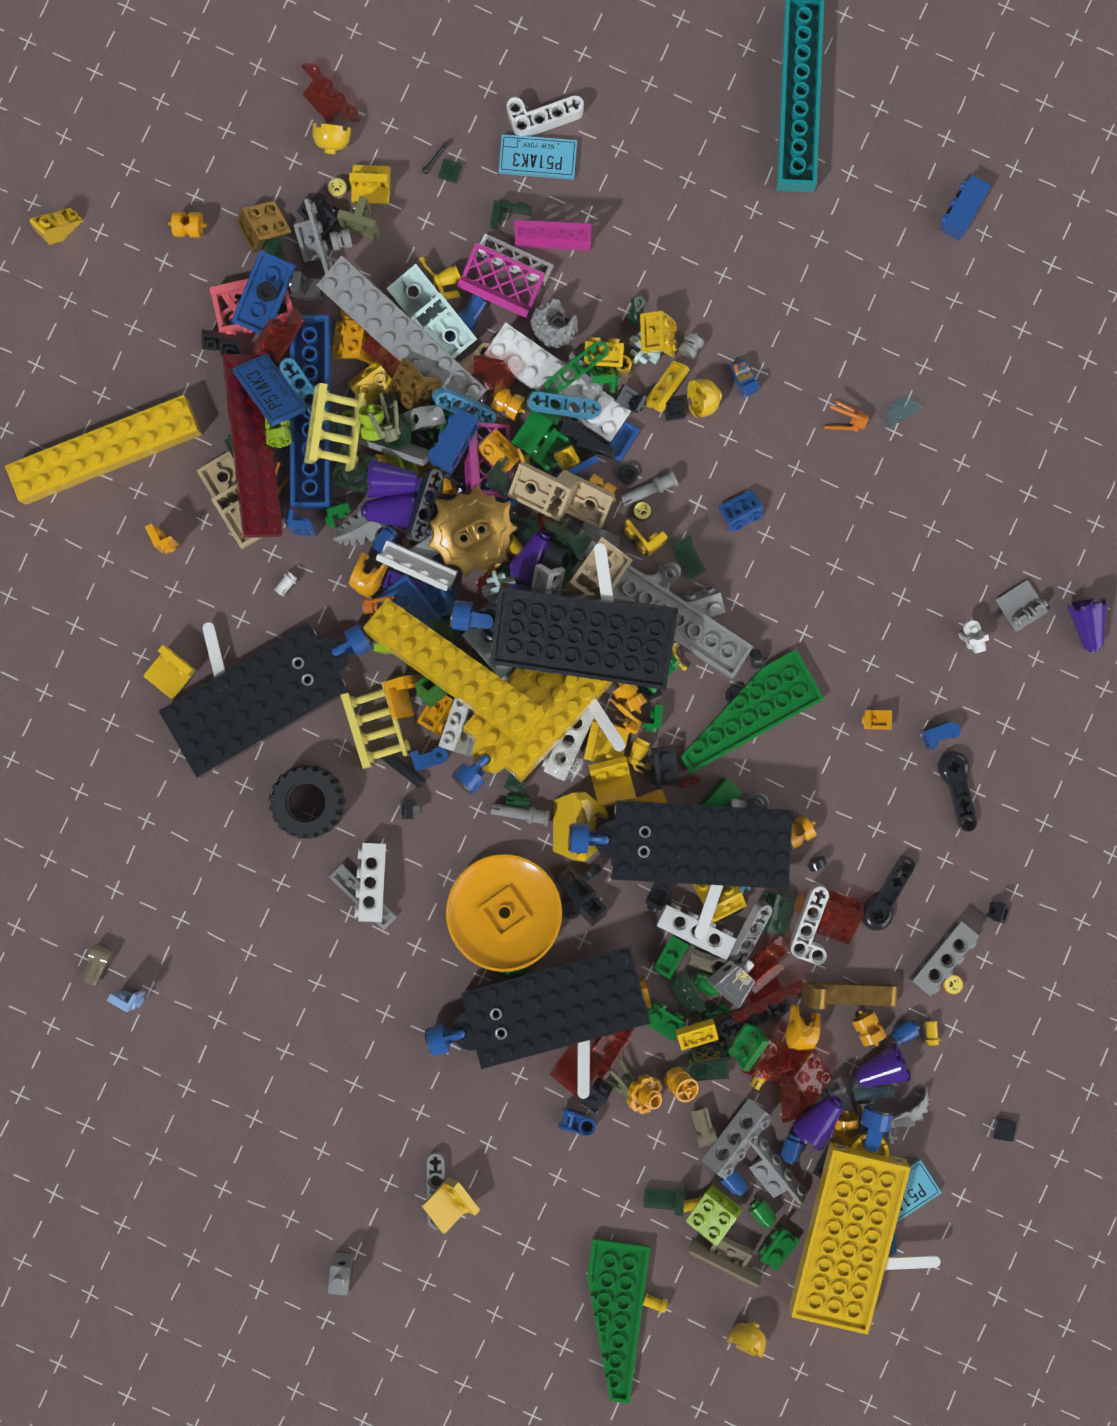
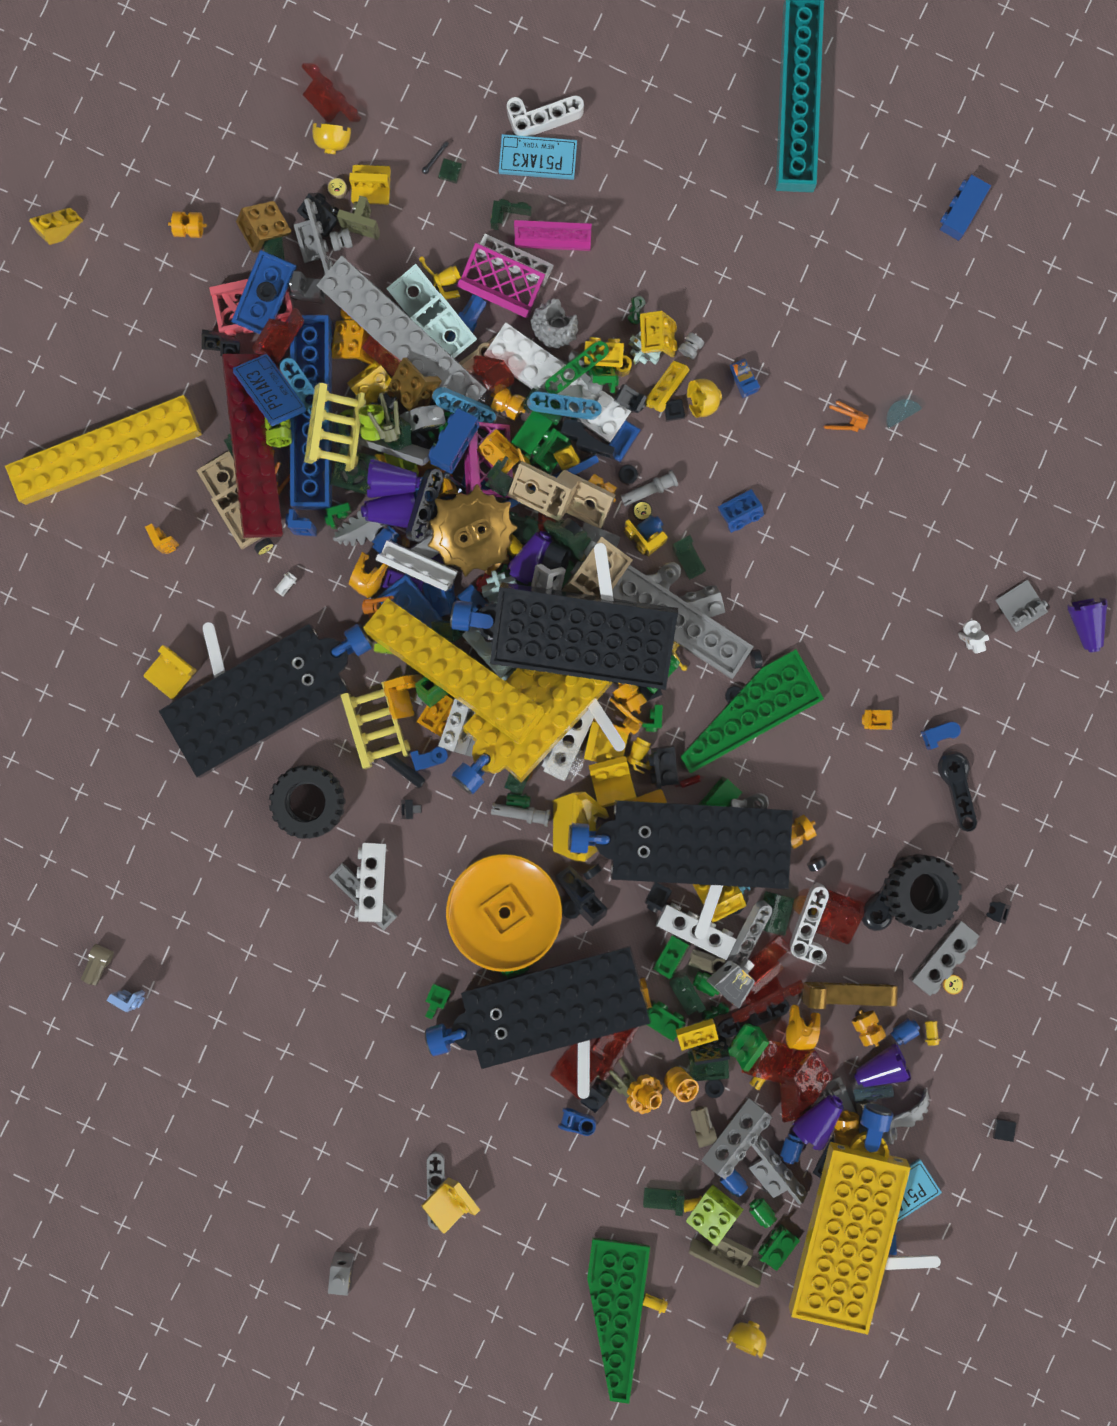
(263, 546): none -> black tile
(437, 998): none -> green plate
(470, 594): none -> blue piece
(650, 526): none -> blue brick
(714, 1088): none -> black tile
(945, 894): none -> black tyre

